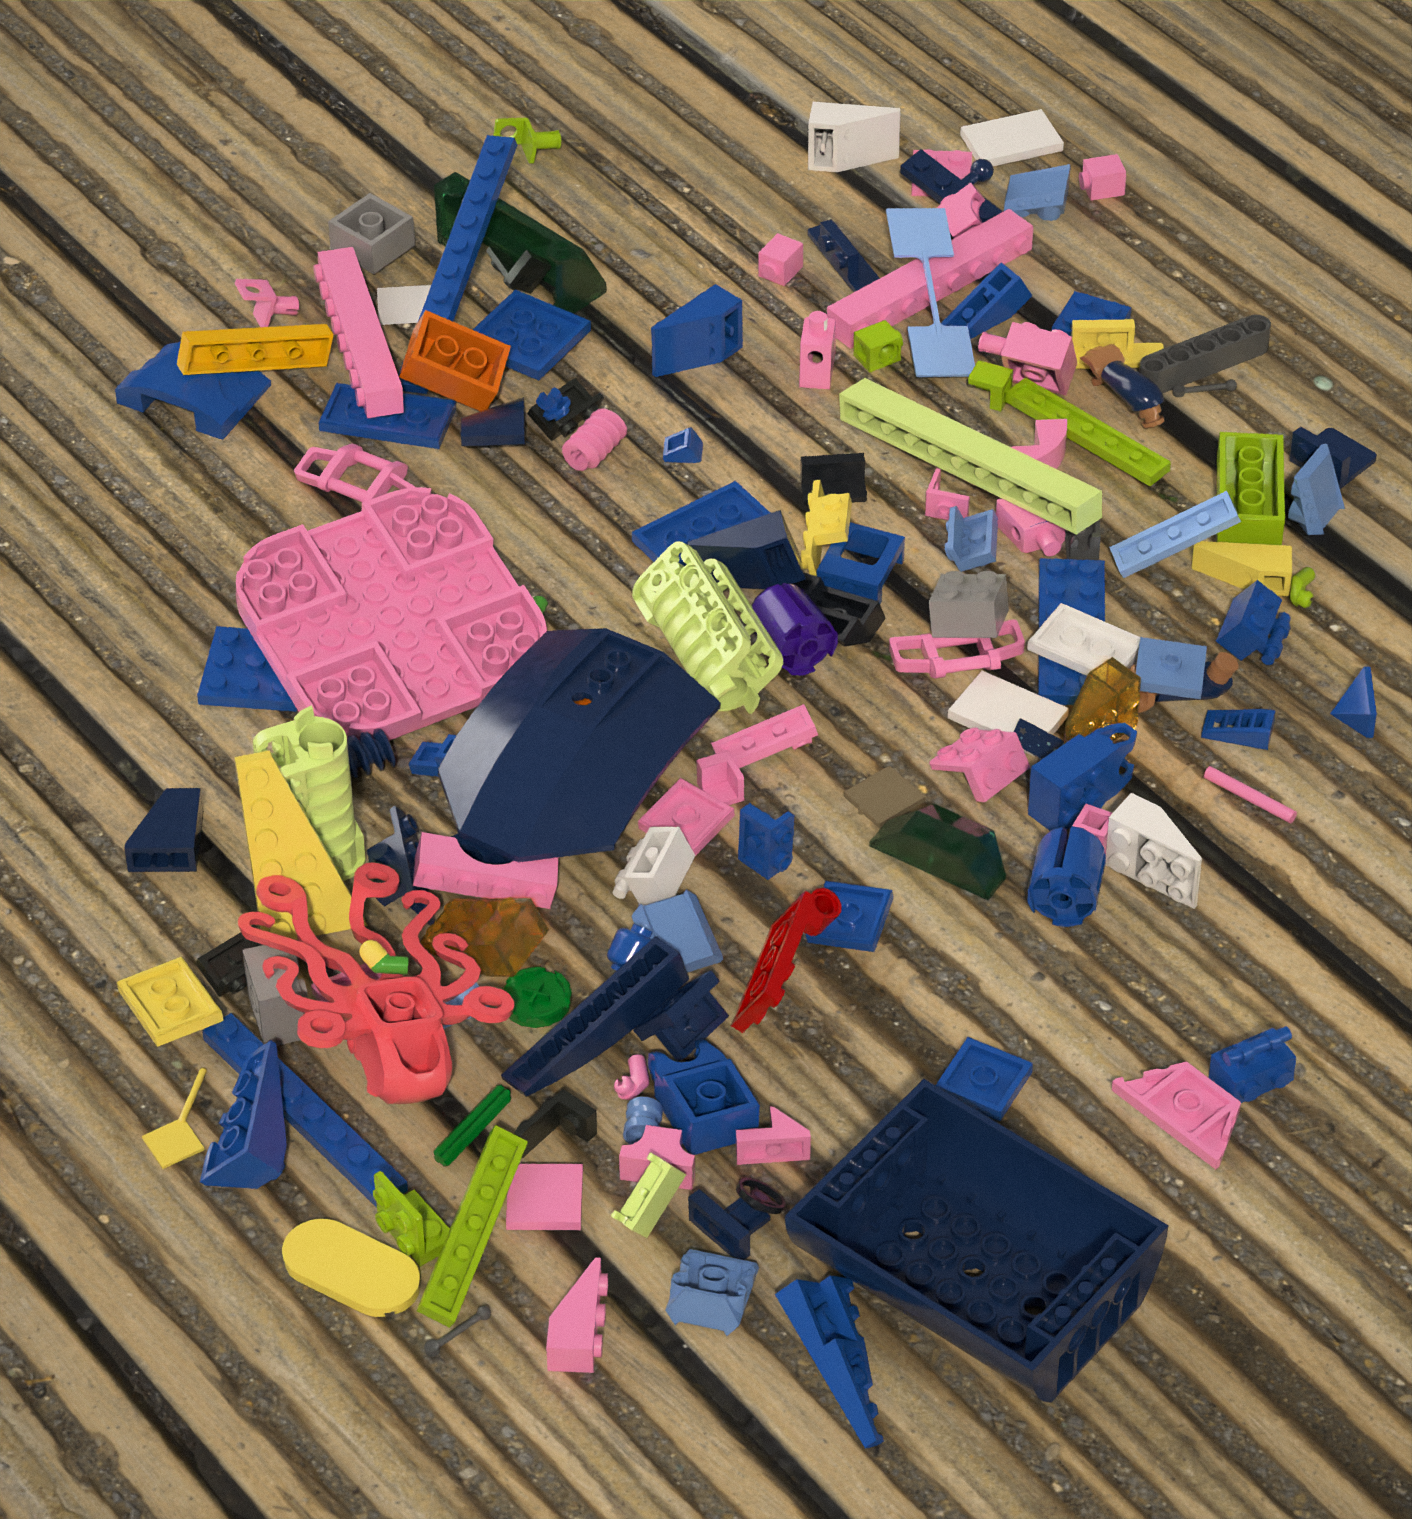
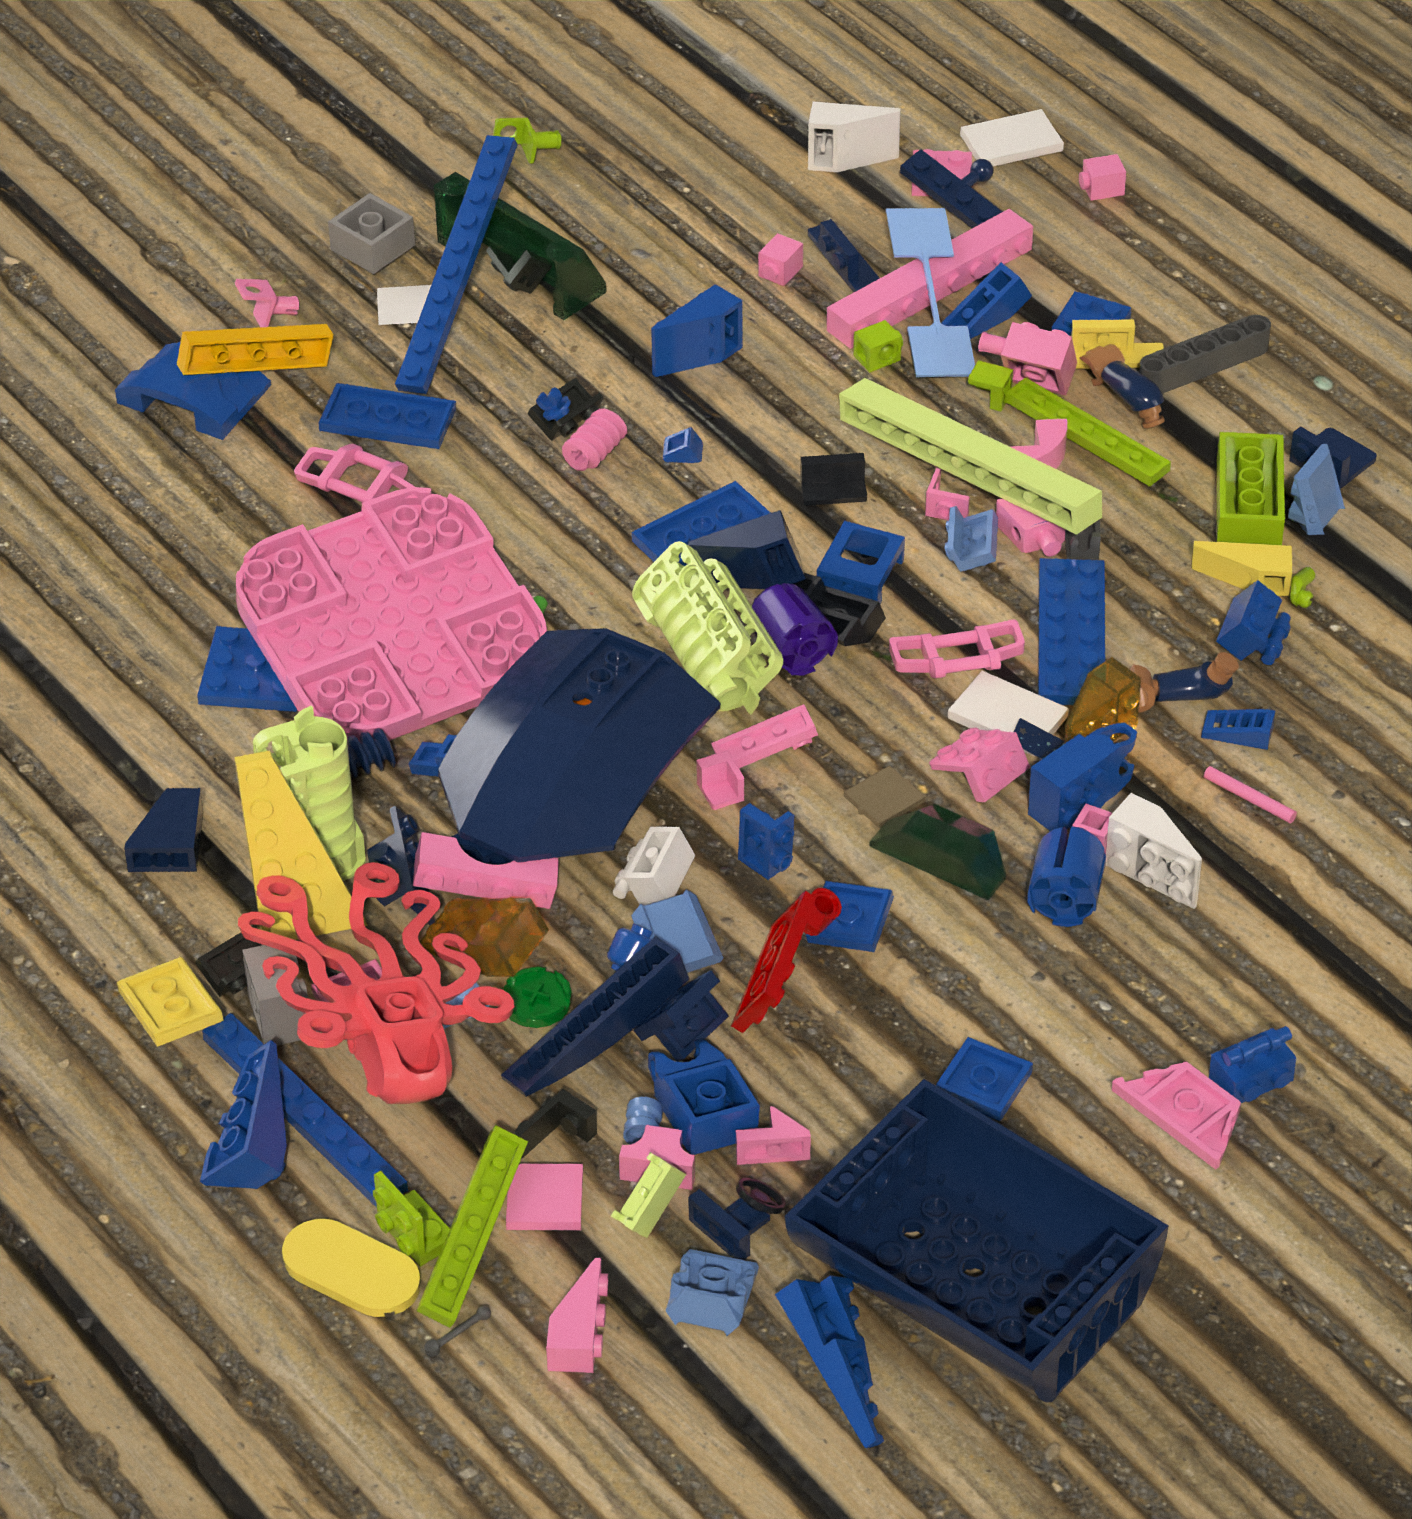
(176, 1140): light yellow piece -> none
(358, 333): bright pink brick -> none
(380, 961): arm -> none
(454, 361): orange brick -> none
(472, 1125): green axle -> none
(495, 425): dark blue slope -> none
(535, 331): blue plate -> none
(636, 1082): bright pink arm -> none
(692, 810): bright pink tile -> none
(817, 337): bright pink torso -> none
(826, 524): light yellow bracket -> none
(963, 209): bright pink brick -> none
(968, 605): light grey brick -> none
(1039, 192): medium blue slope -> none
(1082, 641): white tile -> none
(1171, 667): medium blue plate -> none
(1175, 534): light blue plate -> none
(1180, 391): dark grey hinge -> none
(1358, 705): blue slope -> none

